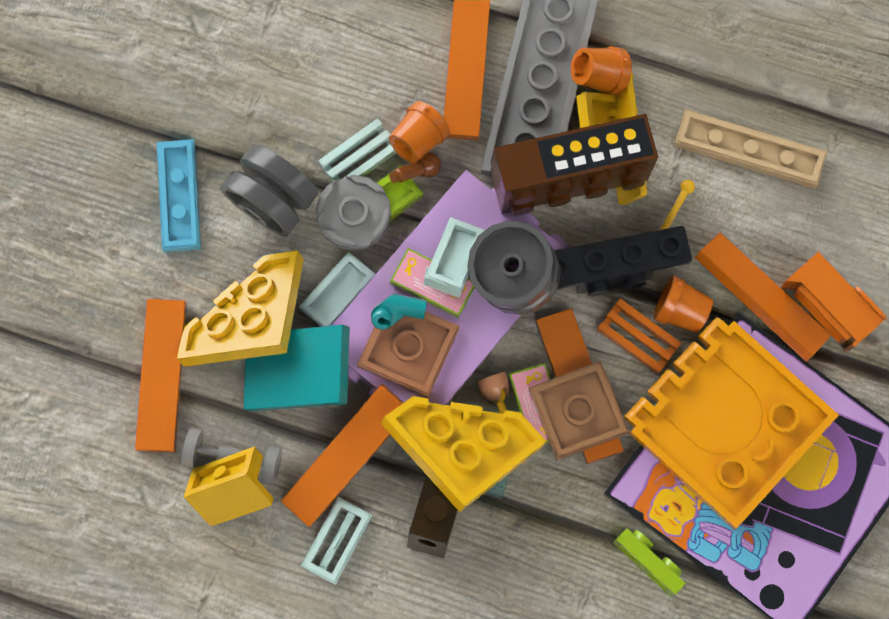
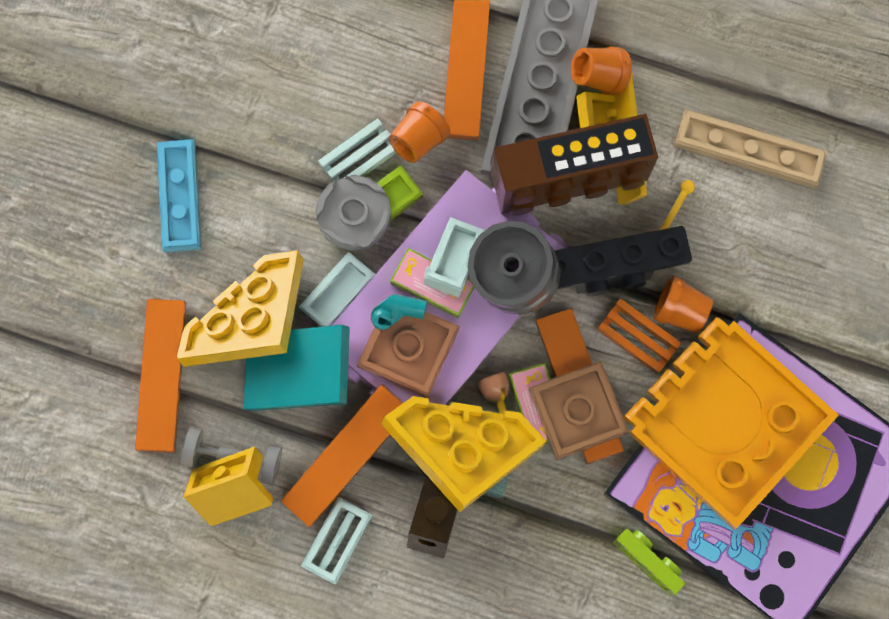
(269, 190): dark grey wheel -> none
(427, 167): dark orange piece -> none
(763, 296): orange tile -> none
(833, 302): orange piece -> none

